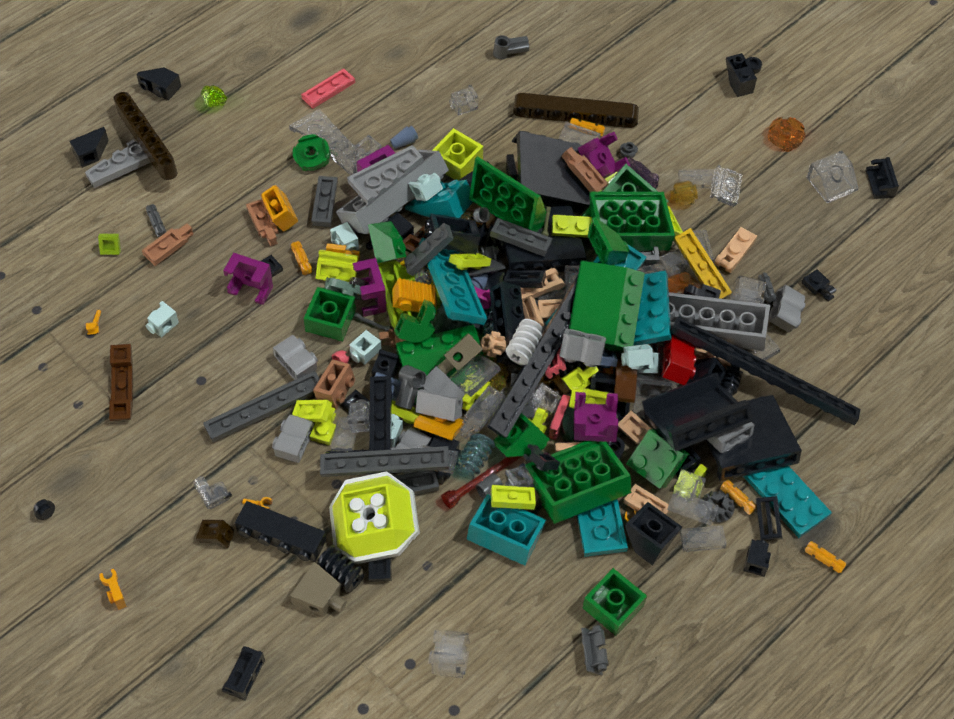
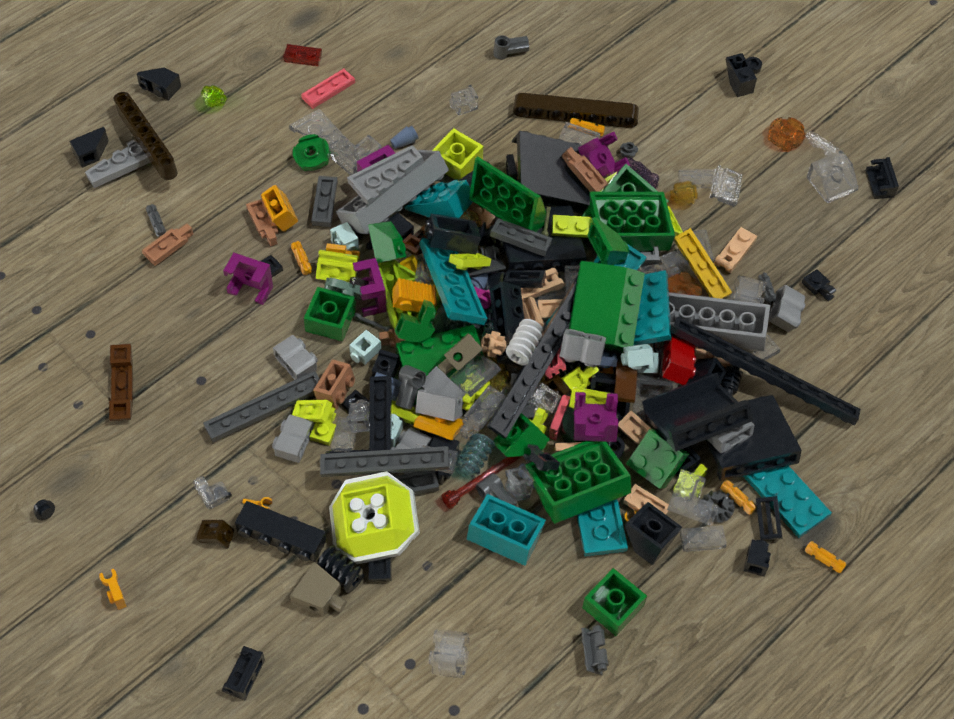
(93, 327): light orange hand -> none
(109, 244): lime tile -> none
(162, 320): light aqua brick -> none
(302, 55): none -> clear red plate
(340, 356): coral hinge -> none
(426, 186): light aqua brick -> none
(428, 249): dark grey plate -> none
(481, 215): light grey hinge -> none
(513, 497): neon yellow plate -> none
(704, 290): black plate -> none
(818, 141): none -> clear plate

